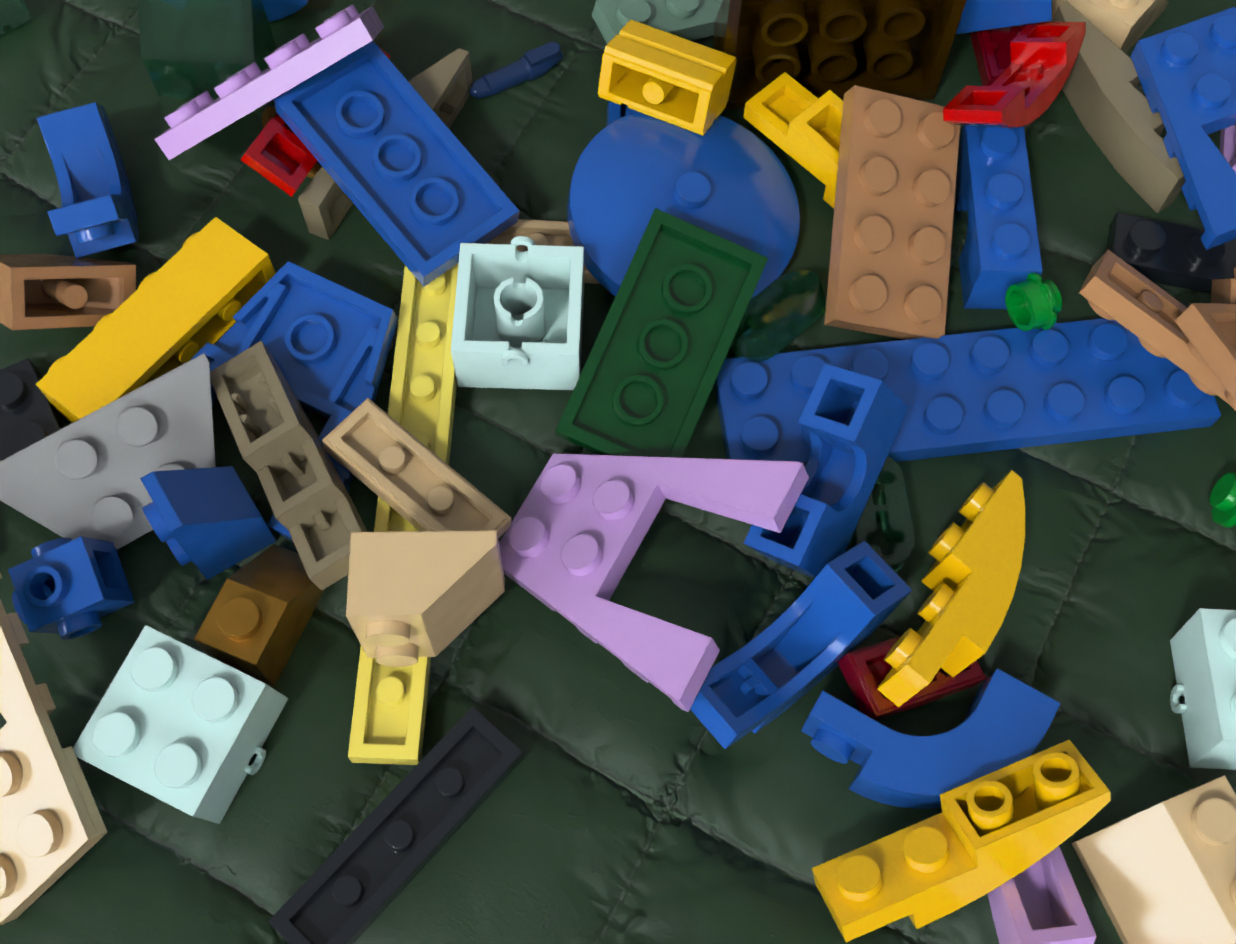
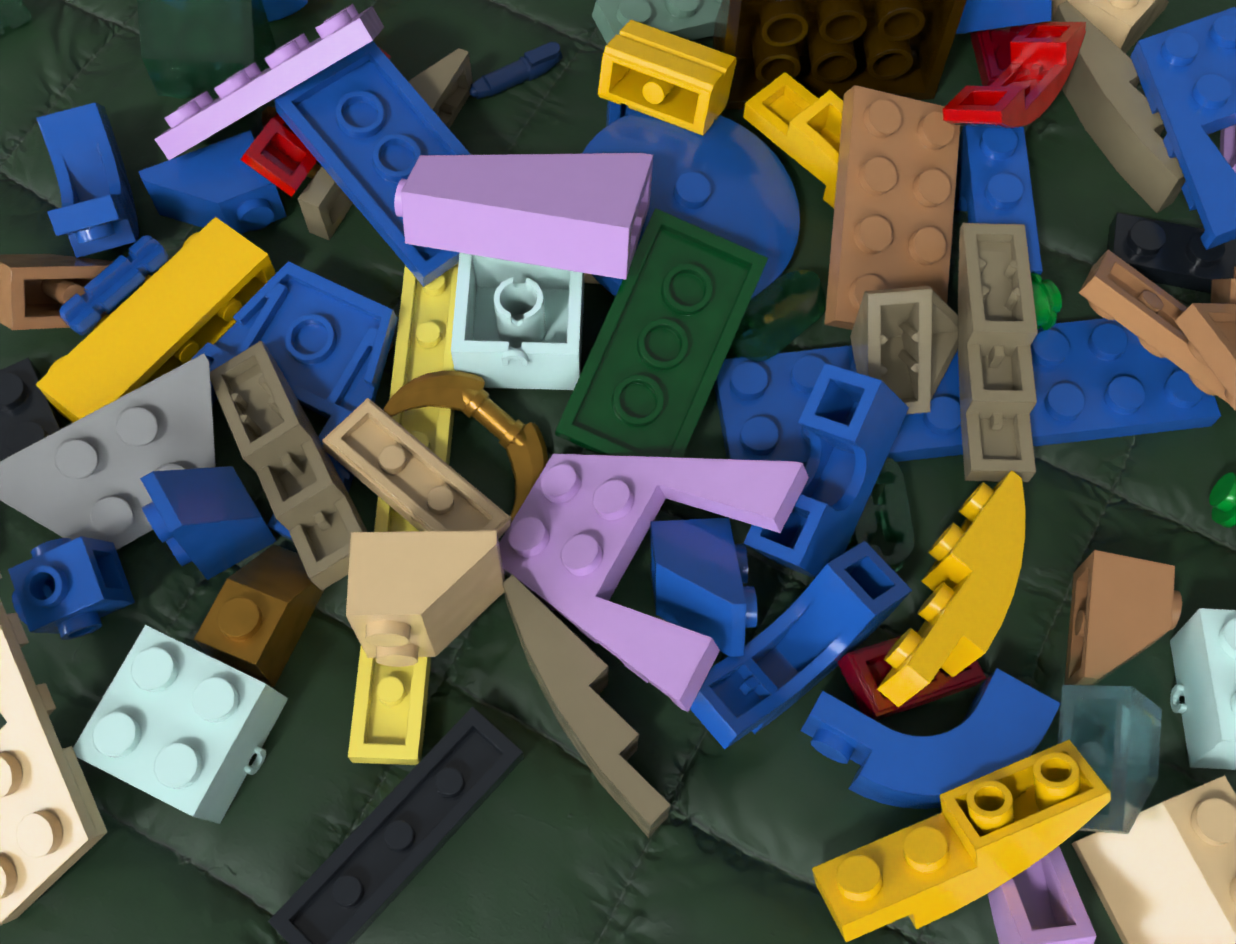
(113, 285): none -> blue axle
(214, 185): none -> blue slope
(466, 394): none -> pearl gold piece
(531, 208): none -> lavender slope
(571, 683): none -> dark tan slope
(701, 580): none -> blue slope
(905, 342): none -> dark tan slope
(995, 351): none -> dark tan slope
(1117, 613): none -> medium nougat slope
(1121, 742): none -> clear light blue slope

